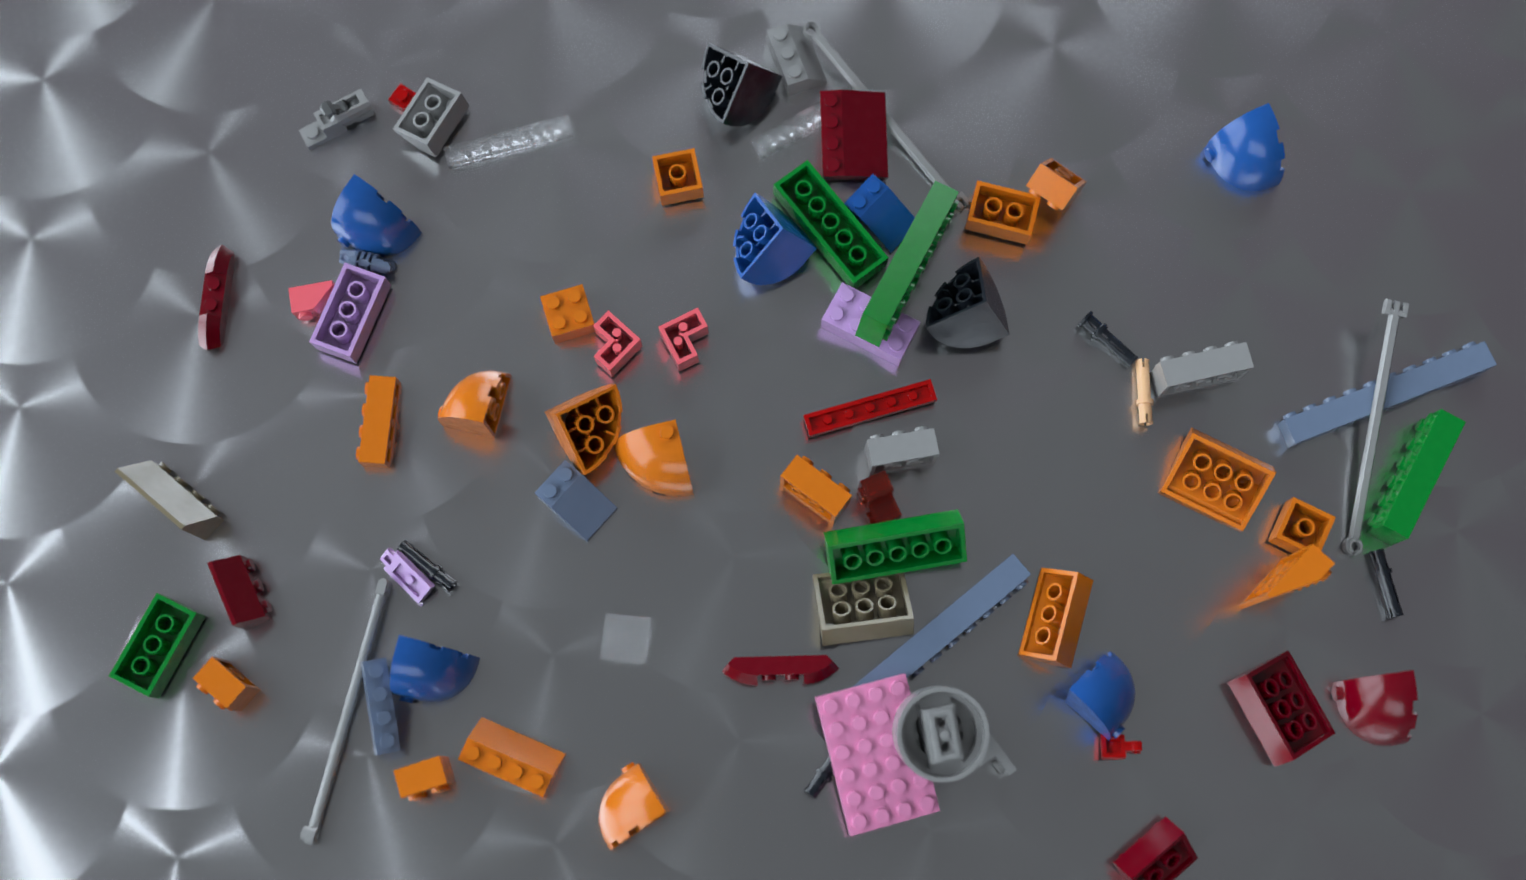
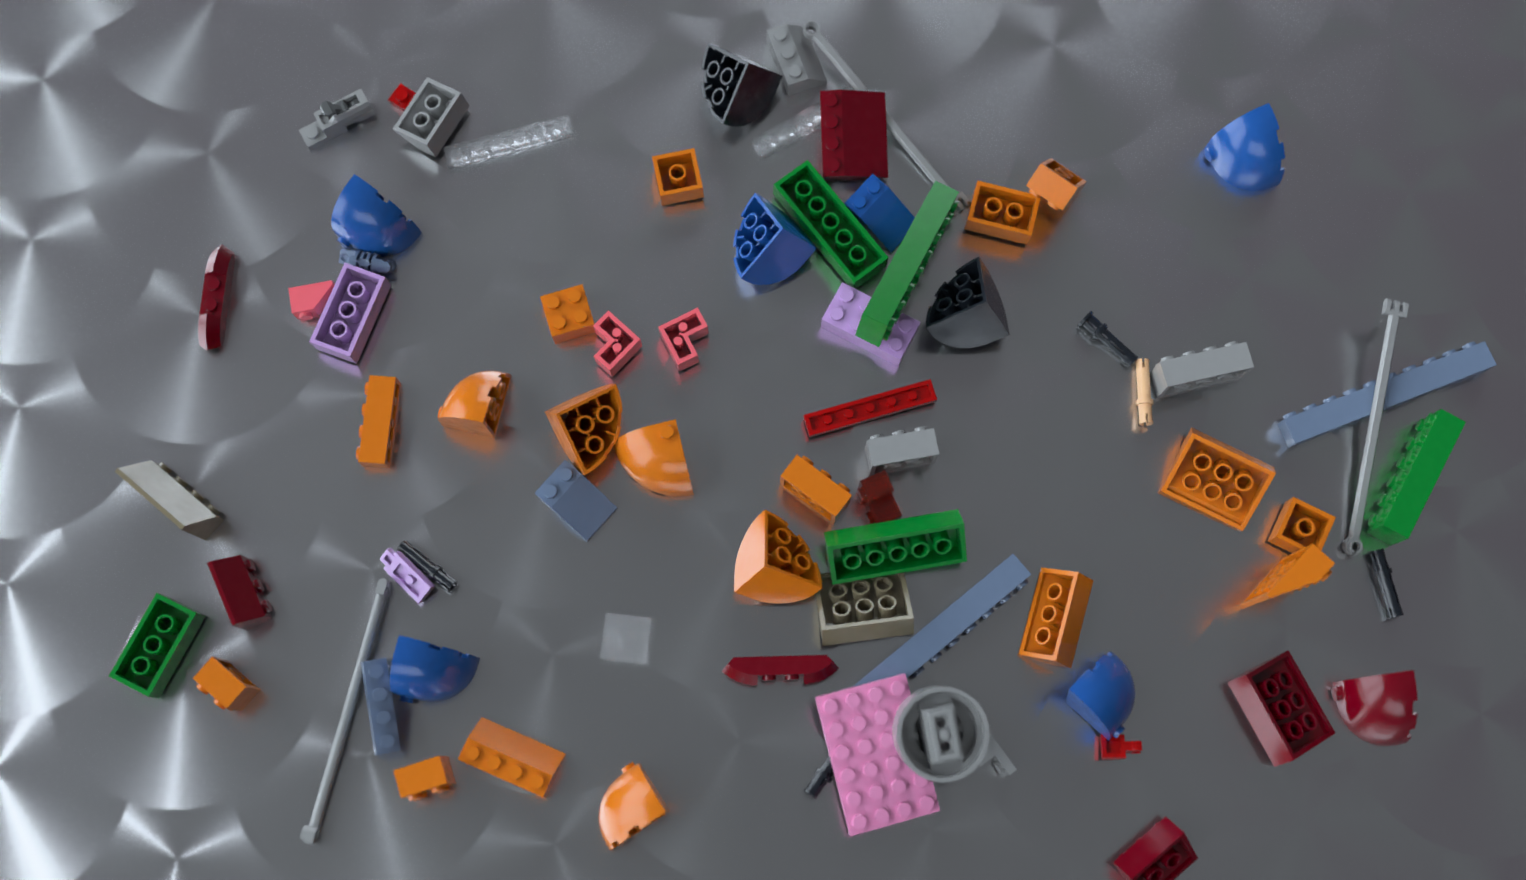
(775, 563): none -> orange brick

